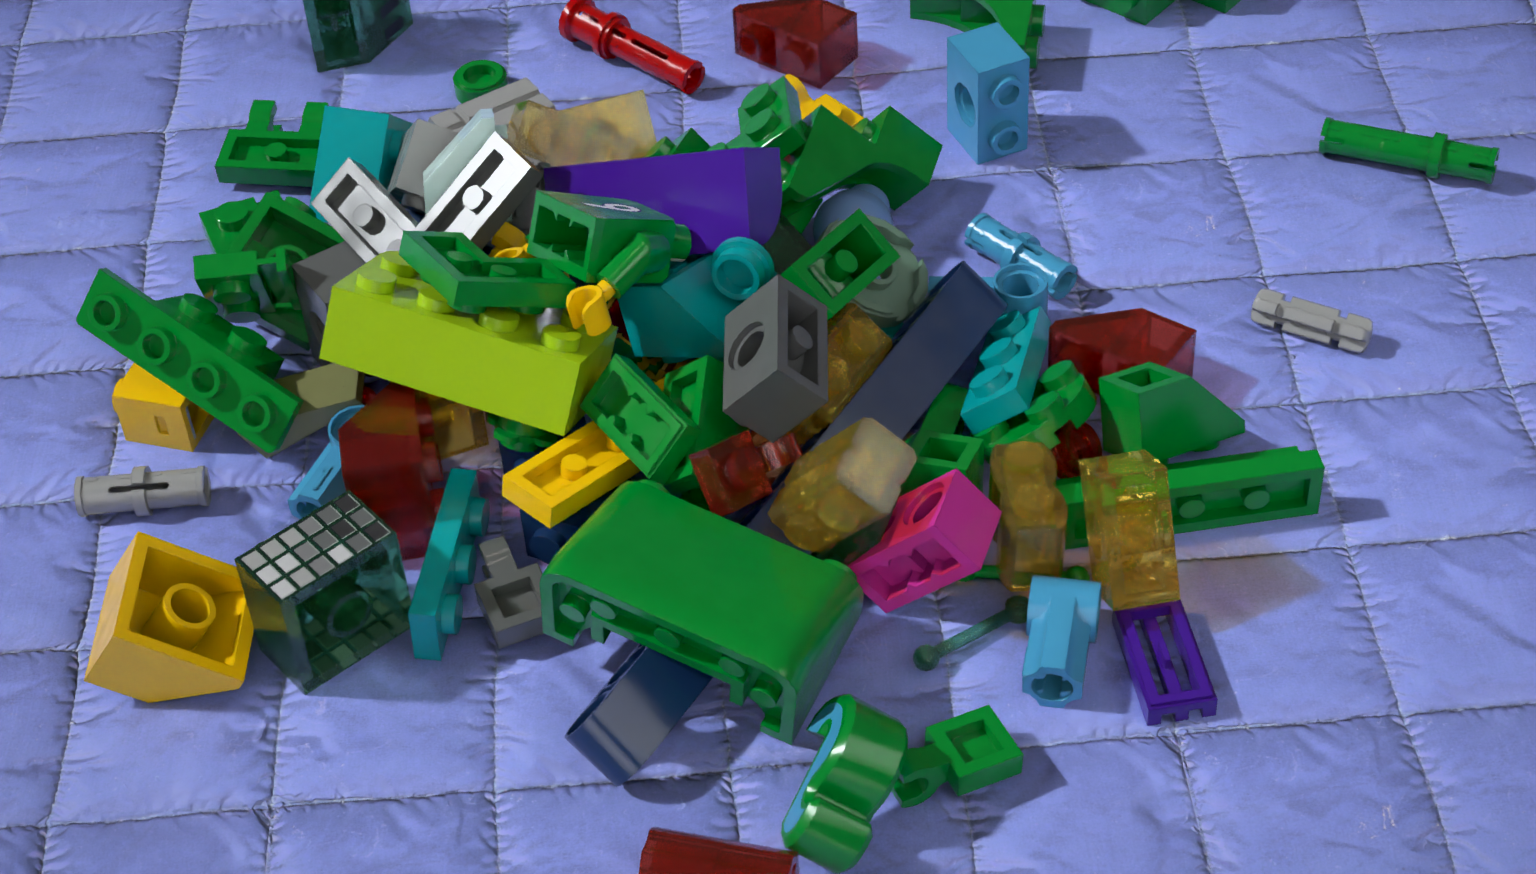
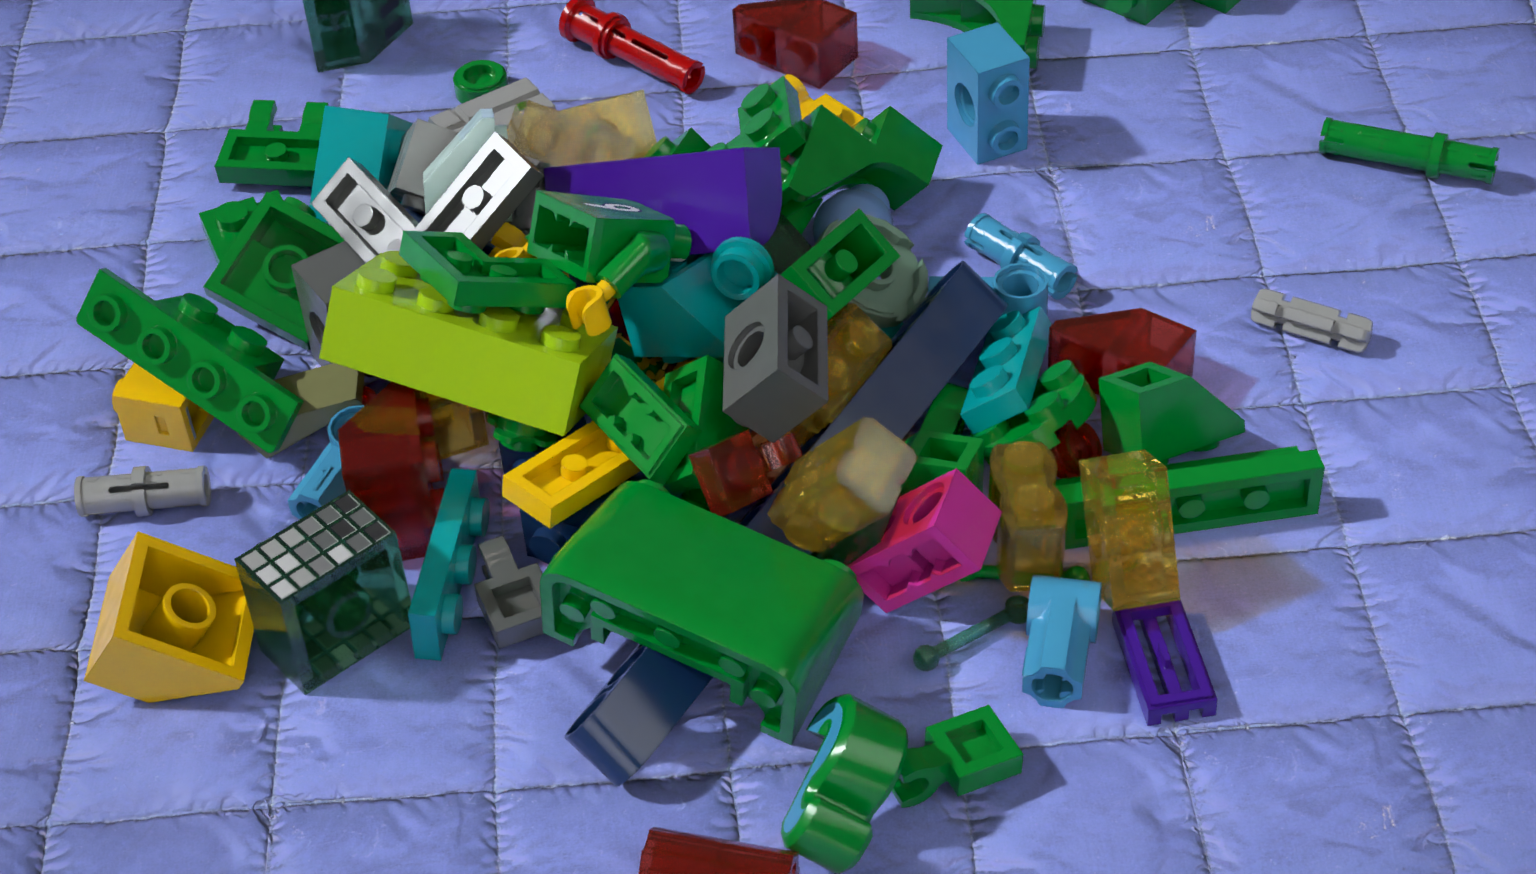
(246, 284): green plate -> none

